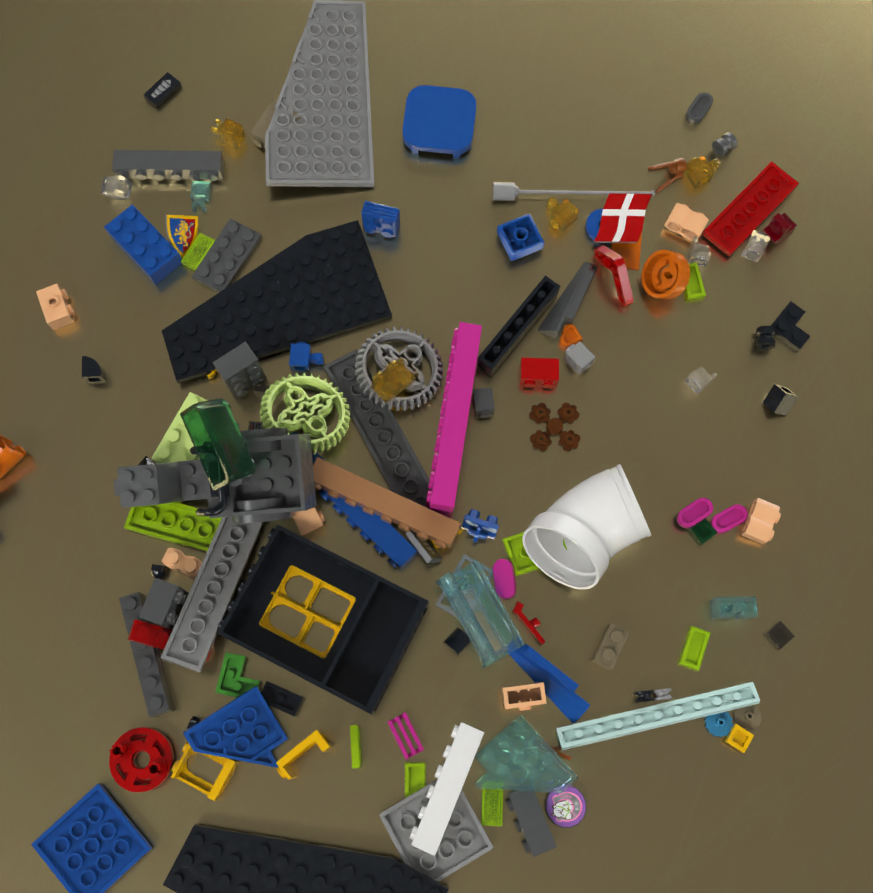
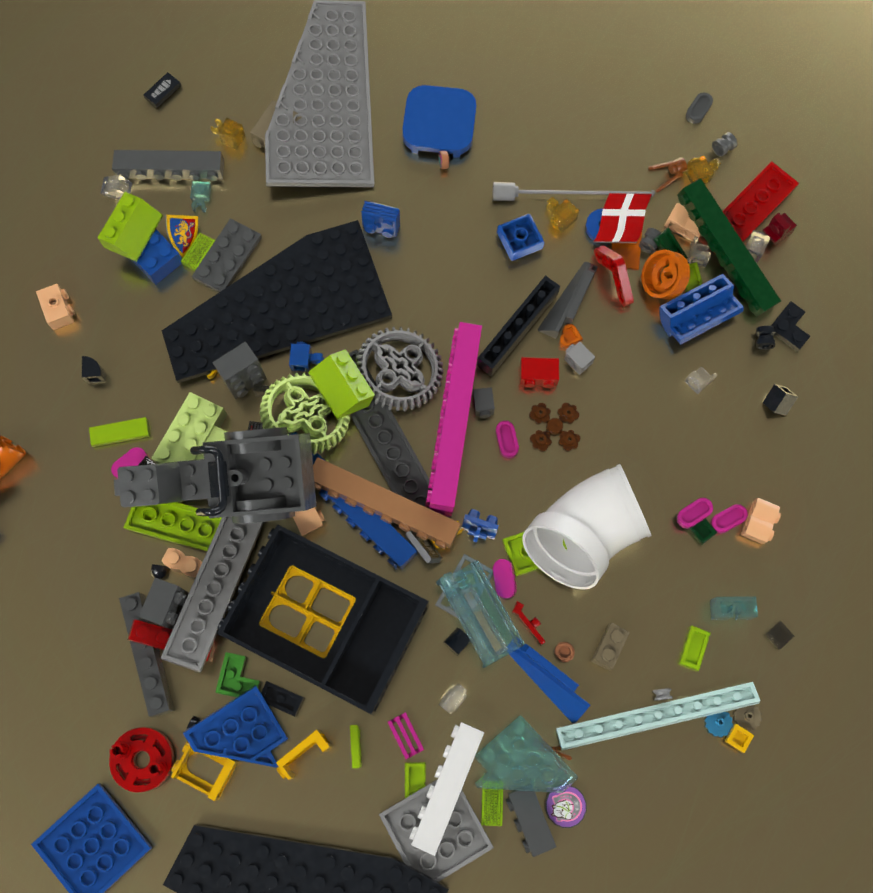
(119, 432): none -> lime tile
(130, 227): none -> lime slope
(131, 458): none -> dark pink tile
(218, 442): clear green windscreen -> none
(341, 384): none -> lime slope
(392, 380): clear yellow bracket -> none
(443, 160): none -> nougat tile
(453, 698): none -> clear brick
(507, 439): none -> dark pink tile
(524, 695): light nougat brick -> none
(564, 652): none -> nougat tile
(643, 696): black bush -> none
(648, 244): none -> dark grey wheel
(667, 241): none -> dark green tile
(700, 309): none -> blue brick
(728, 247): none -> dark green brick

